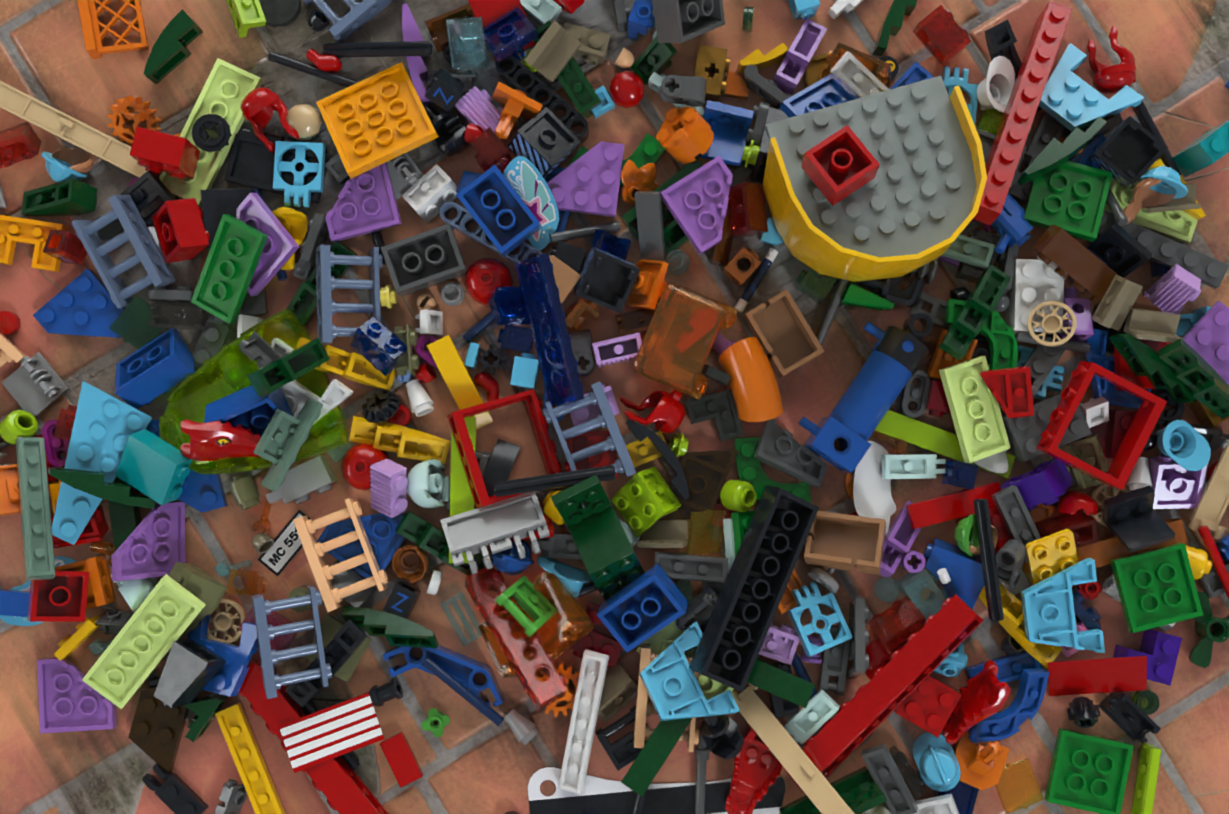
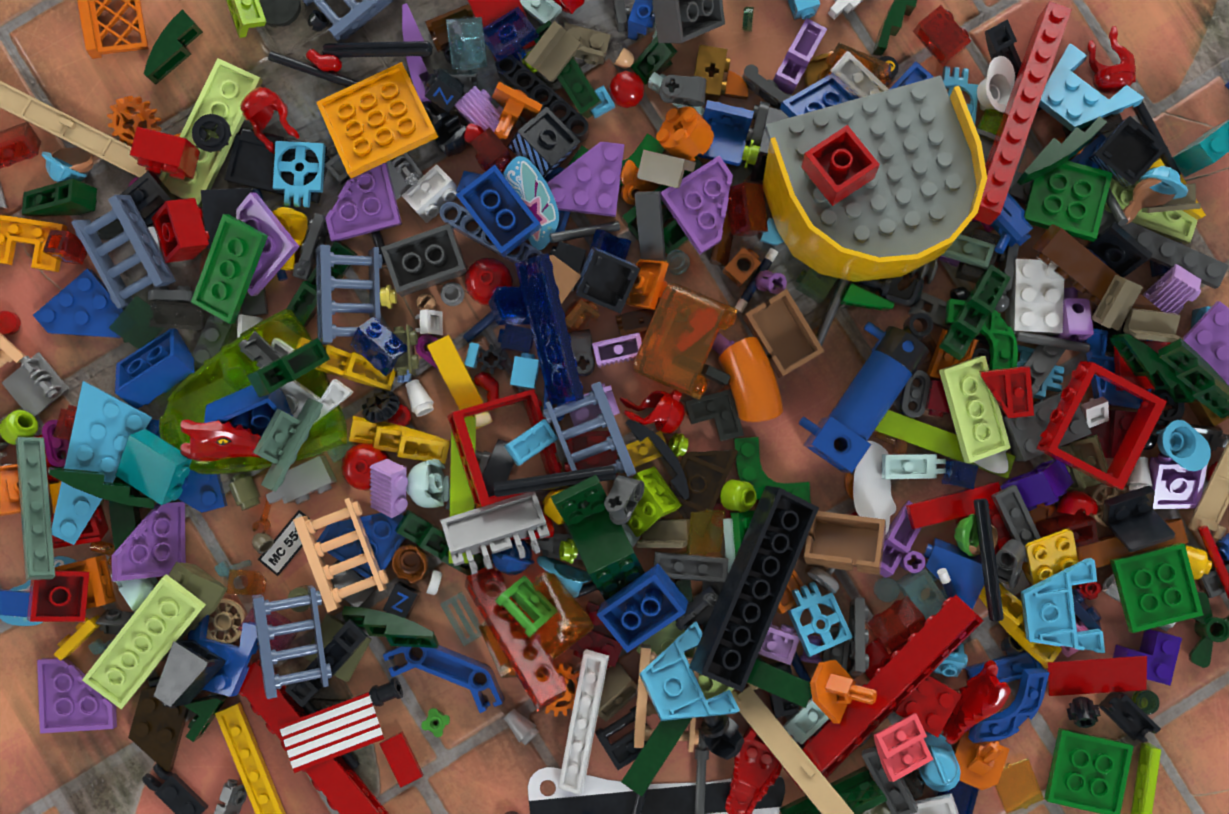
(305, 121): tan hair -> none
(425, 373): red hinge -> none
(463, 691): dark blue bar -> none
(531, 442): none -> medium azure plate
(568, 551): none -> lime plate
(623, 498): none -> dark grey piece
(663, 168): none -> dark tan panel
(763, 61): yellow slope -> none
(773, 279): none -> medium lavender bush
(787, 455): dark grey wing -> none
(834, 689): none -> orange piece
(902, 747): none -> coral slope
(1045, 131): dark grey hinge -> none
(1052, 323): tan wheel -> none
(1185, 323): medium azure tile -> none

